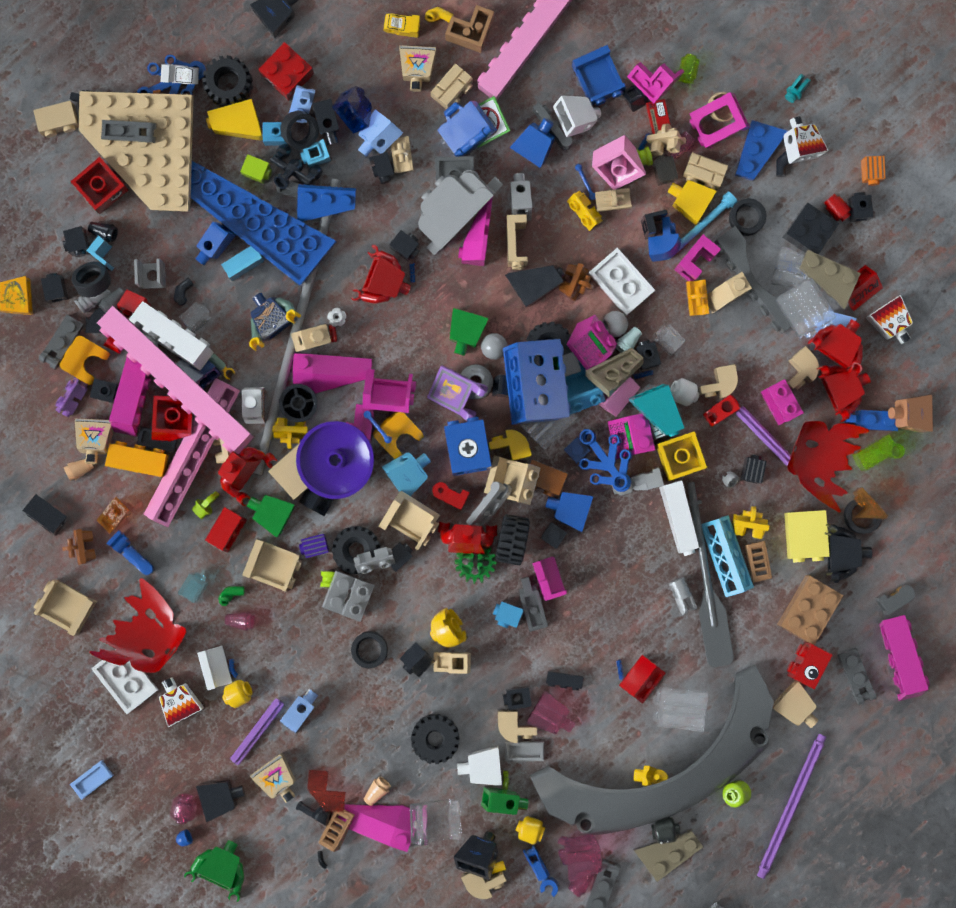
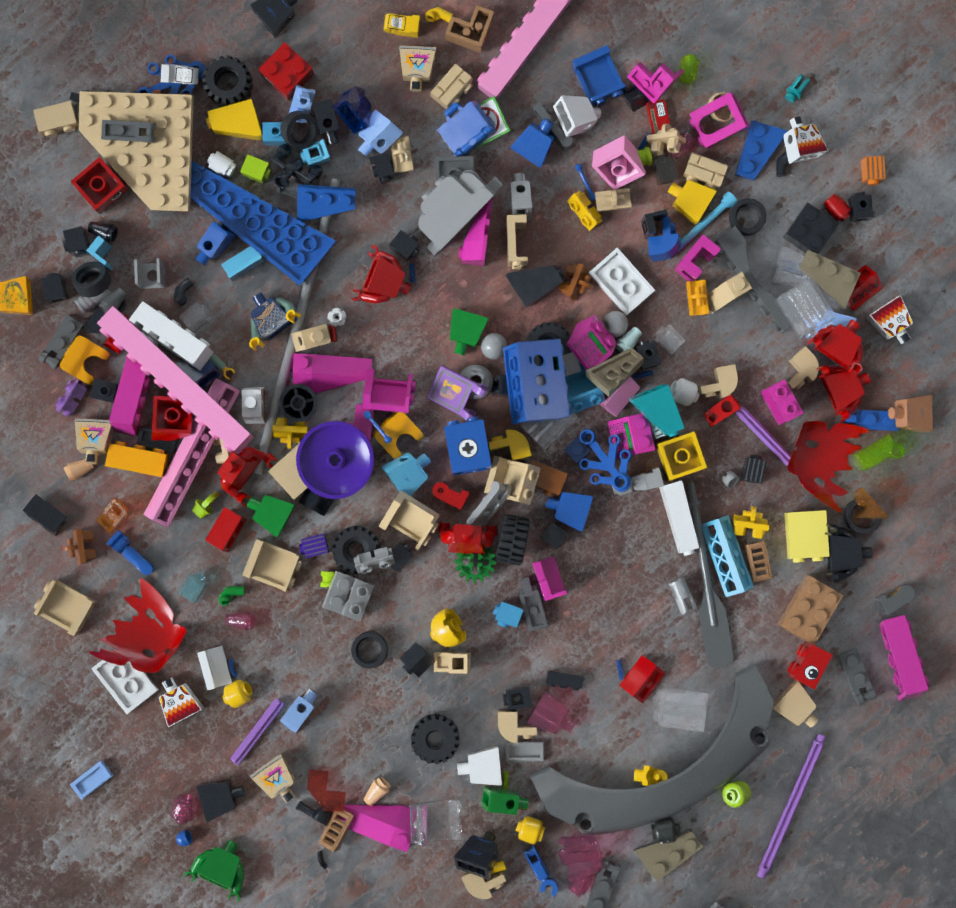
(130, 302): red brick -> none
(221, 164): none -> white brick

